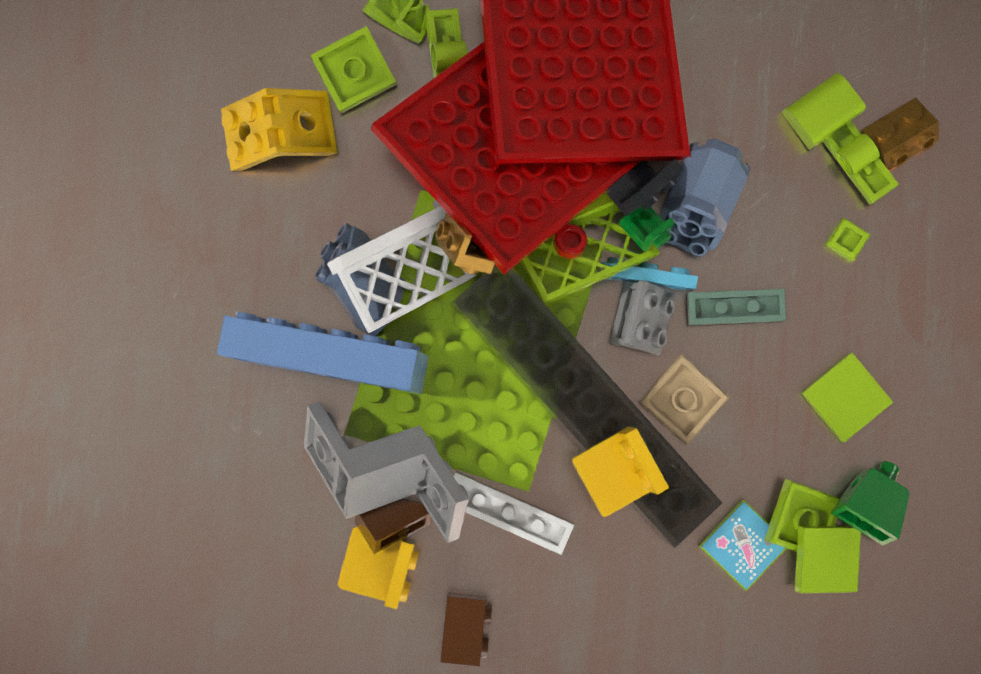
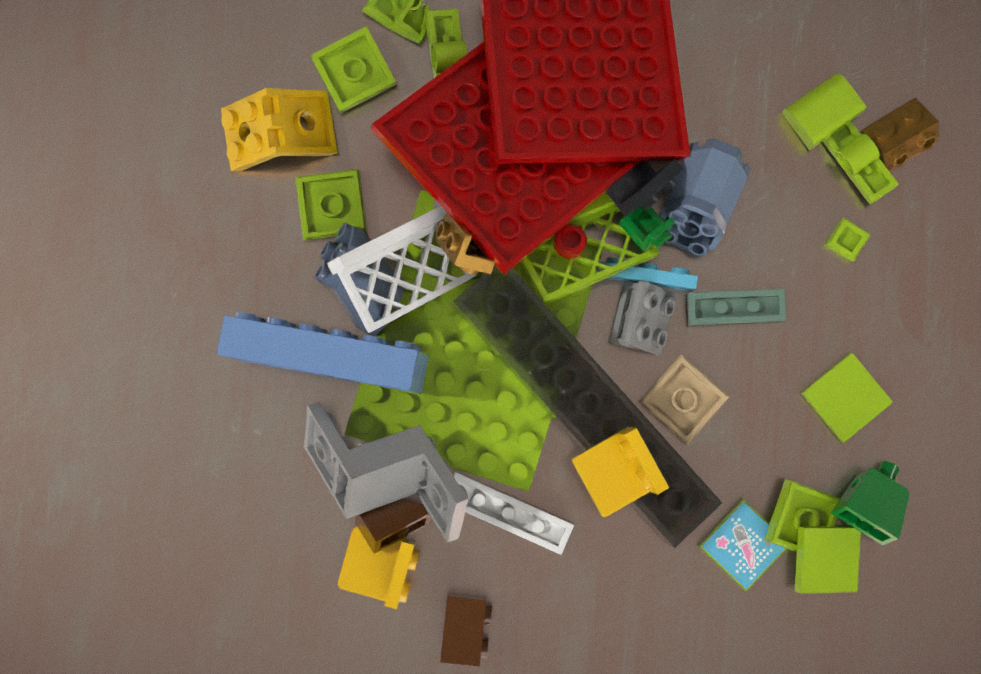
(329, 202): none -> lime tile

